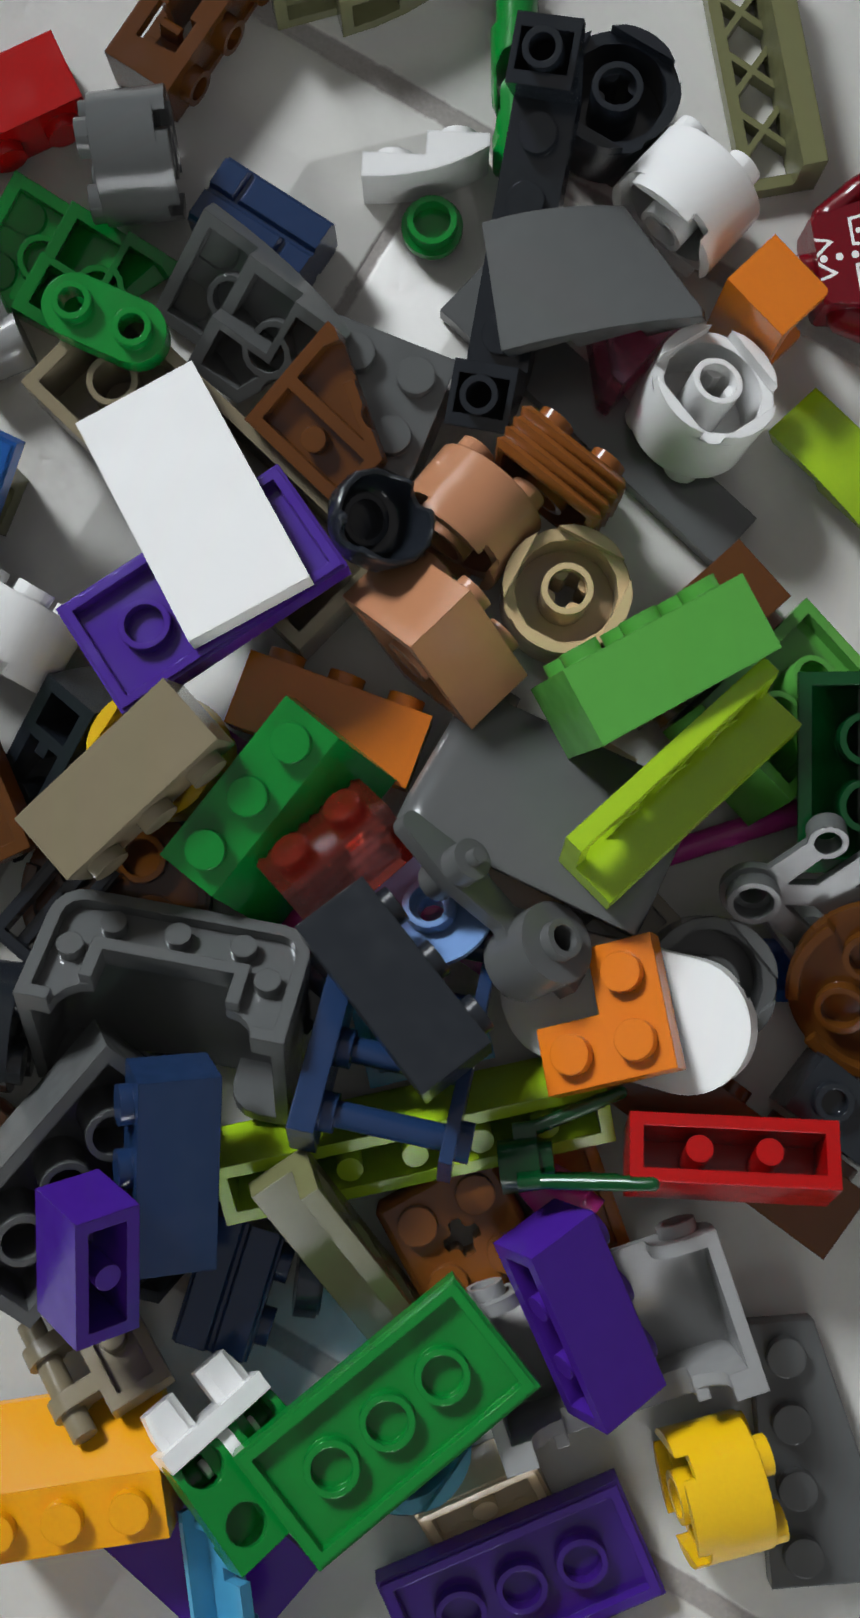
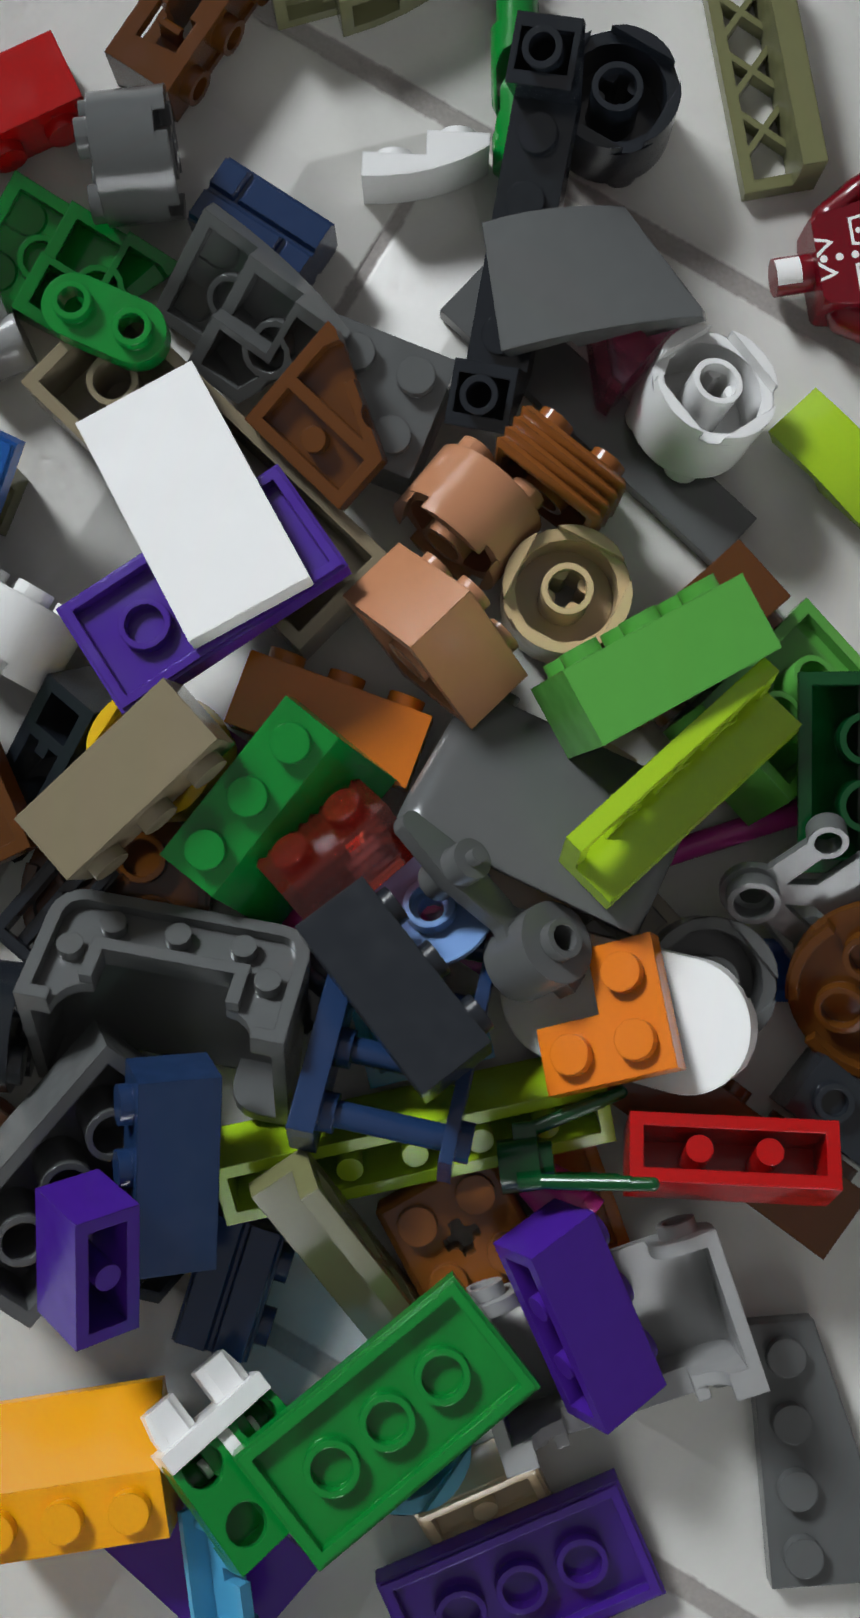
(121, 1368): dark tan plate -> none
(306, 1292): black tile -> none
(379, 520): black hair -> none
(432, 227): green plate -> none
(690, 196): white brick -> none
(719, 1487): yellow brick -> none
(768, 299): orange panel -> none

